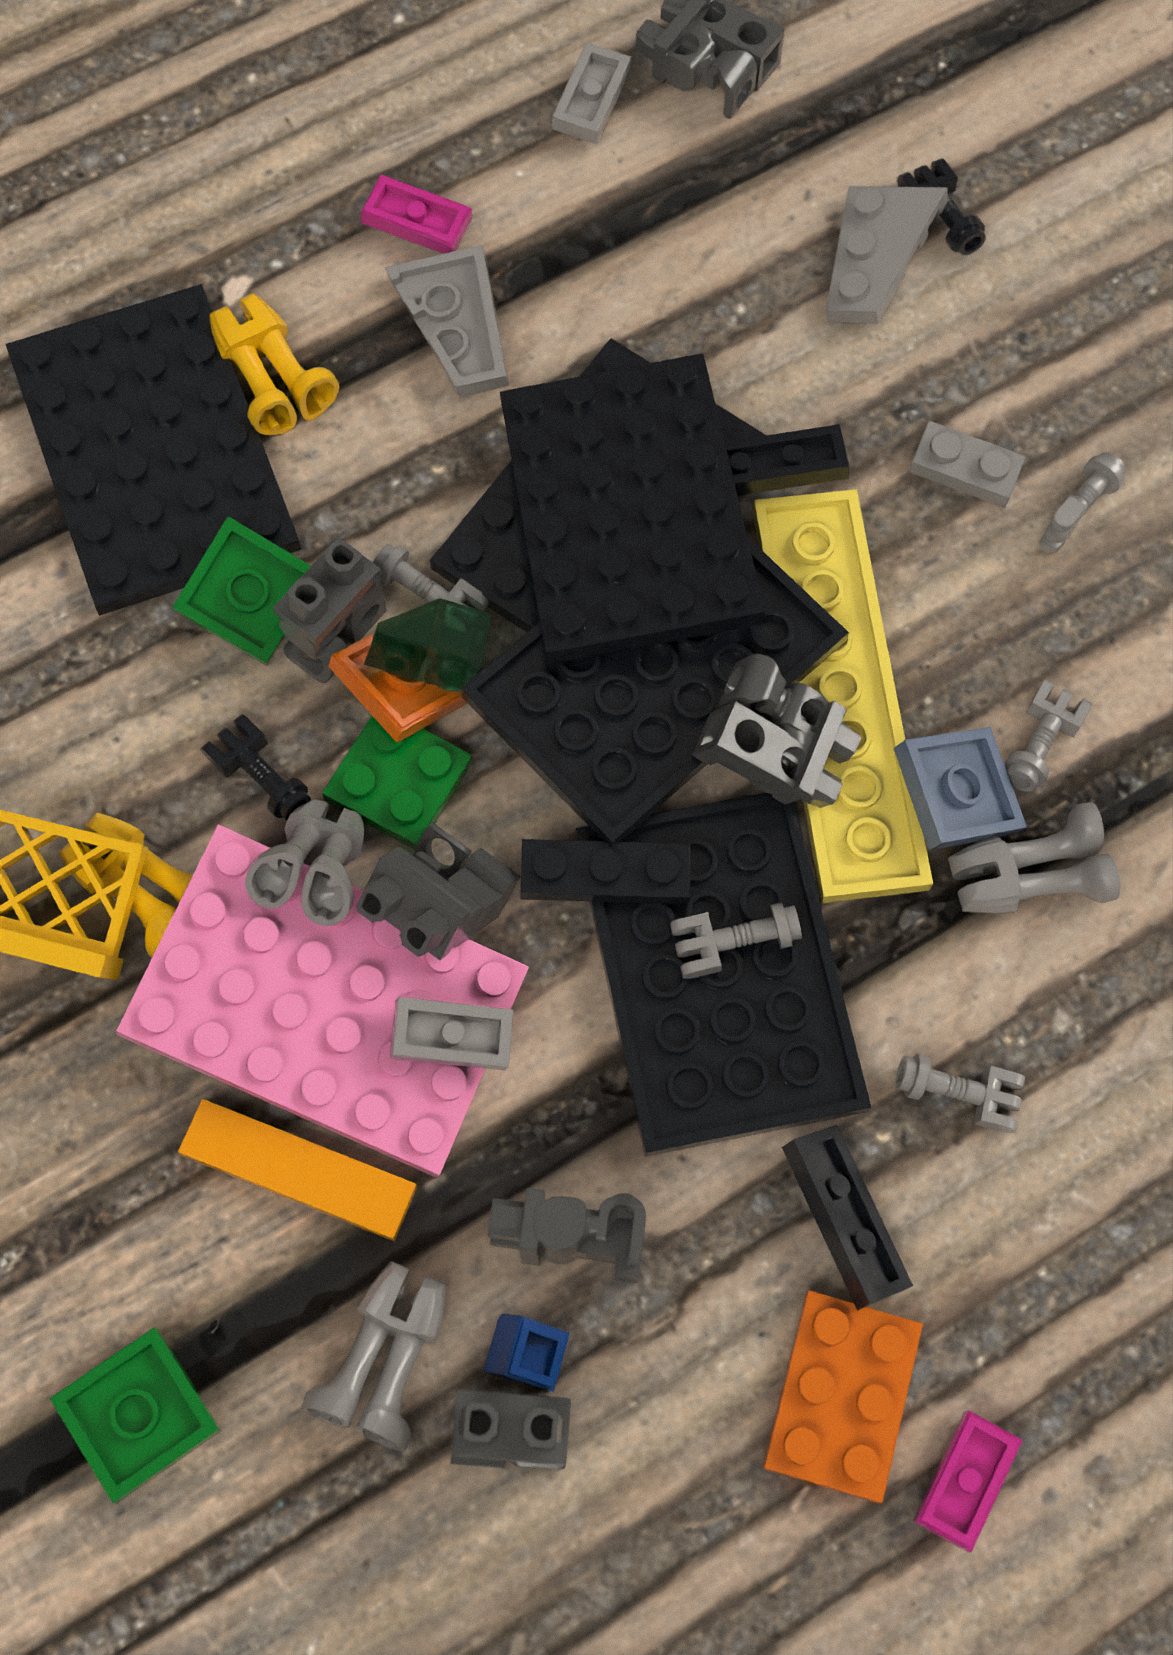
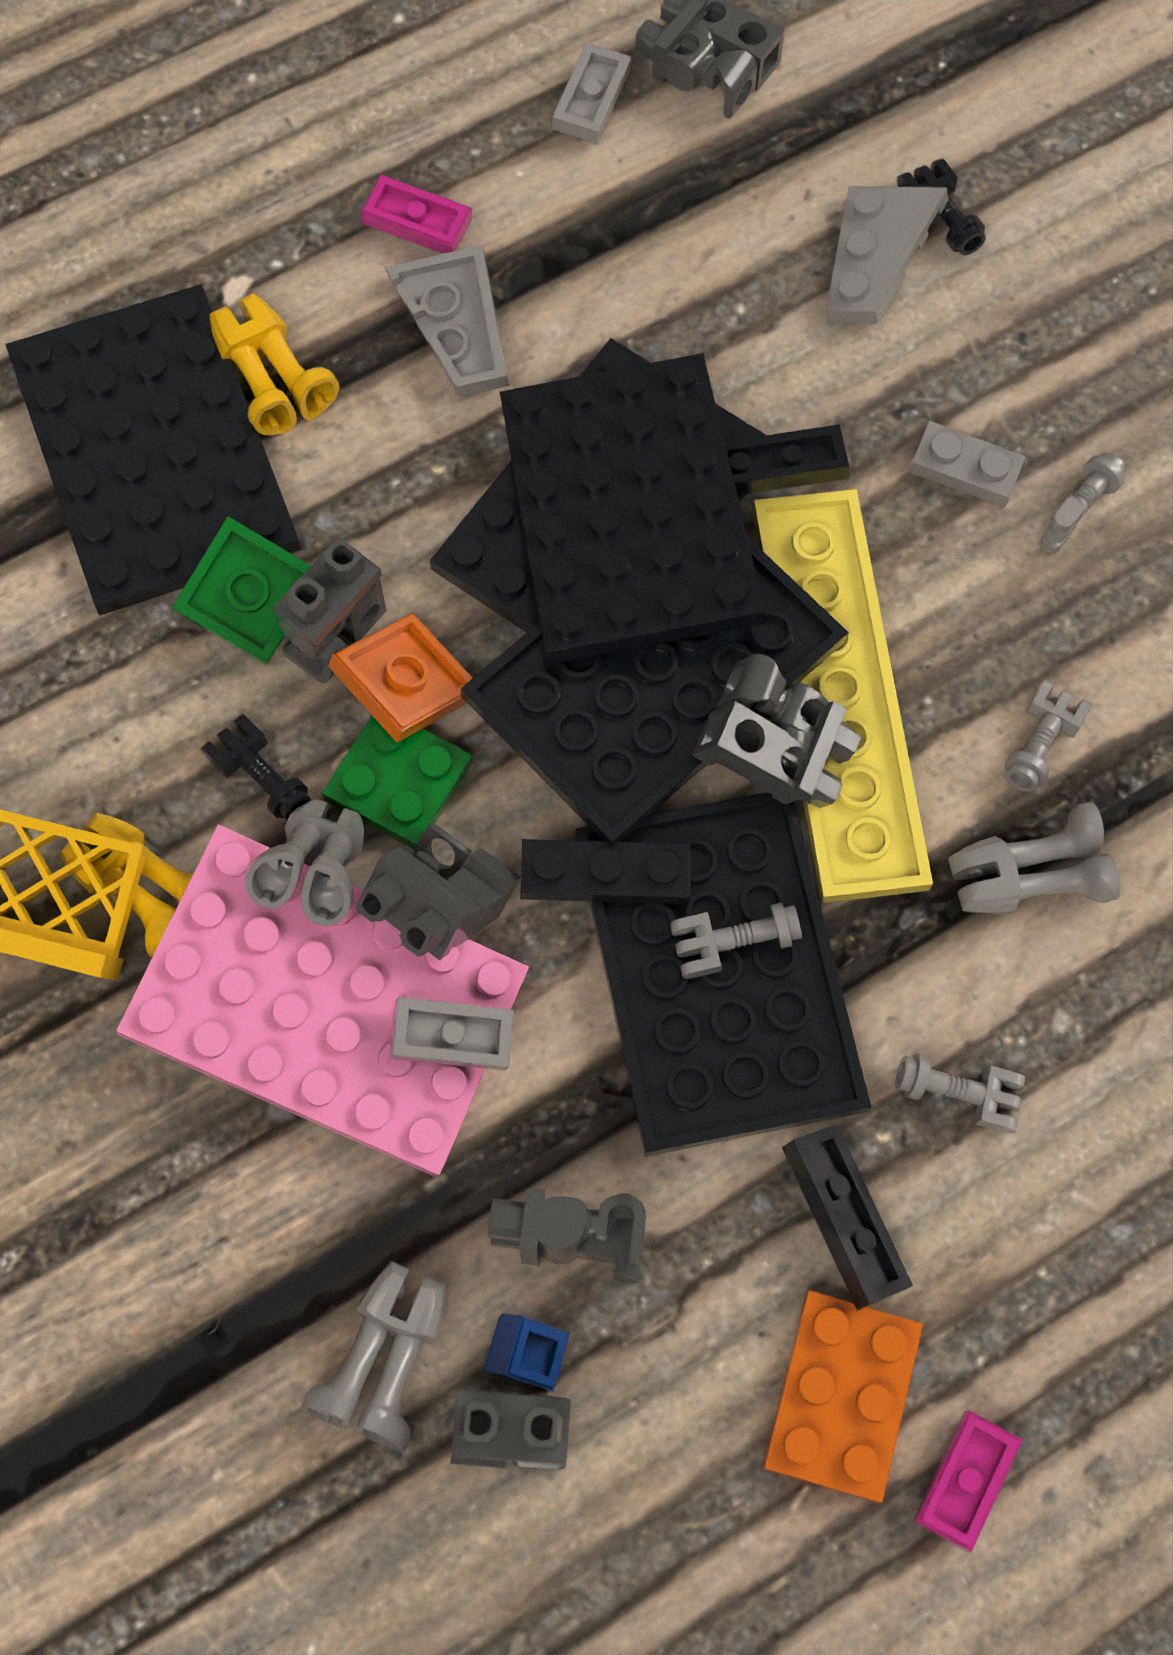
(135, 1415): green plate -> none
(298, 1169): light orange tile -> none
(394, 567): light grey hinge -> none
(432, 644): clear green slope -> none
(959, 787): sand blue plate -> none

